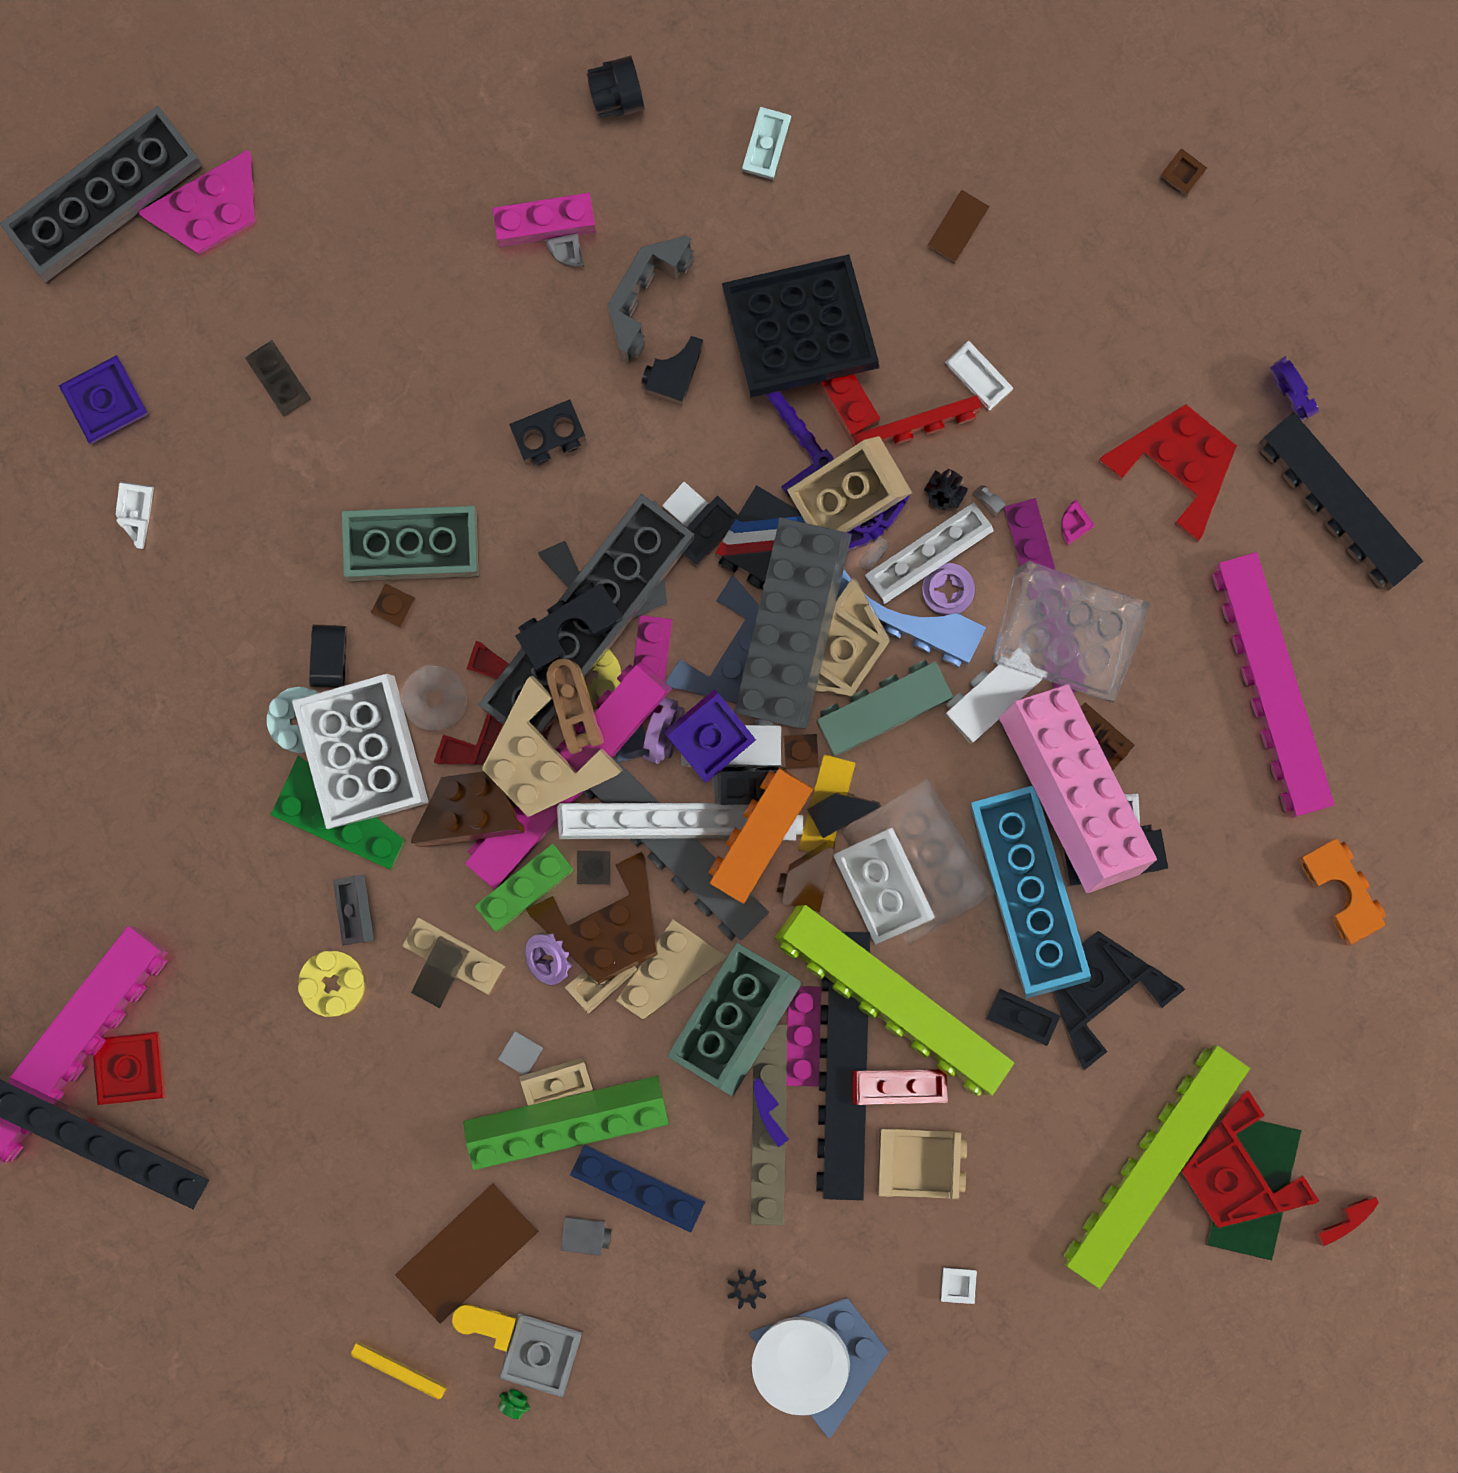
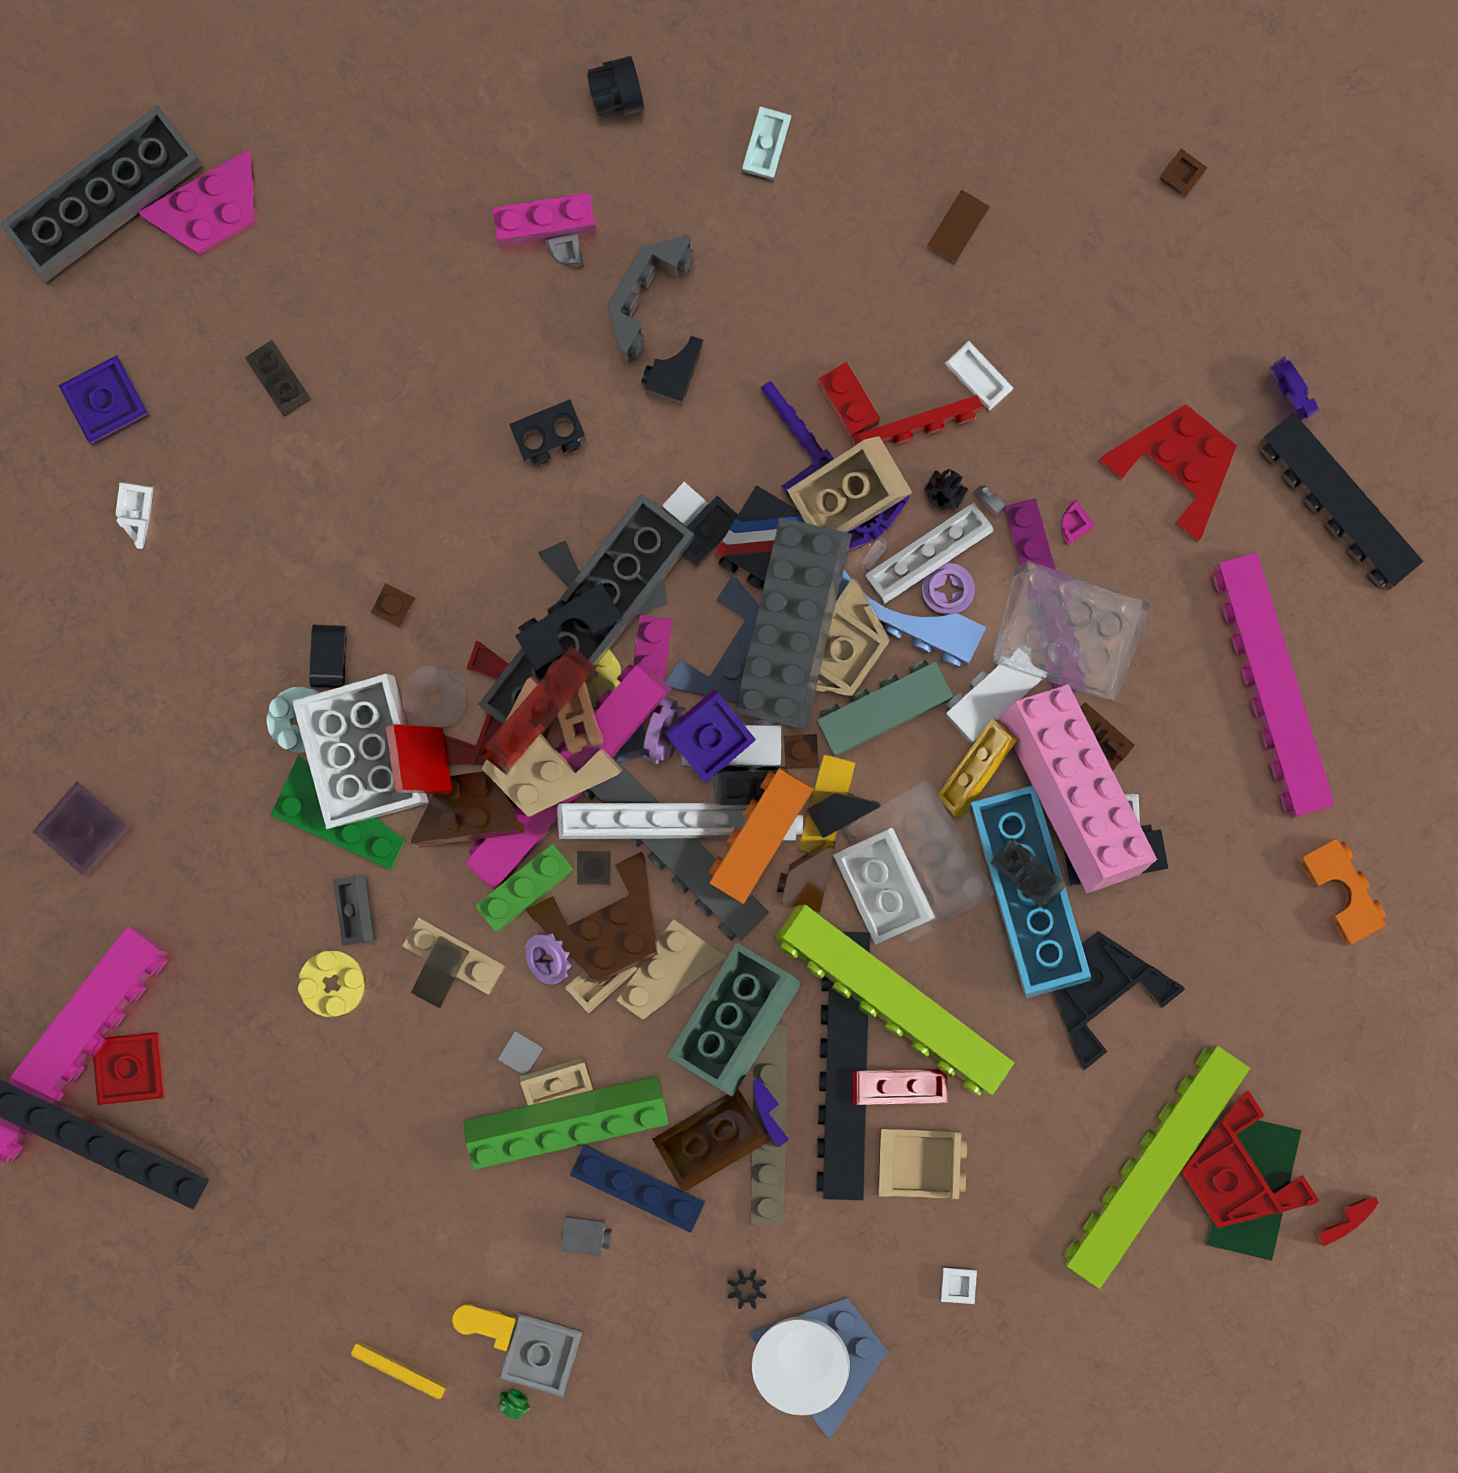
(82, 829): none -> clear purple brick
(410, 543): sand green brick -> none
(418, 759): none -> red tile
(466, 1253): reddish brown tile -> none
(538, 711): none -> clear red slope
(710, 1140): none -> reddish brown plate
(800, 325): black plate -> none
(804, 1037): dark pink plate -> none
(977, 768): none -> yellow tile
(1023, 1017): black plate -> none
(1027, 874): none -> clear smoke slope

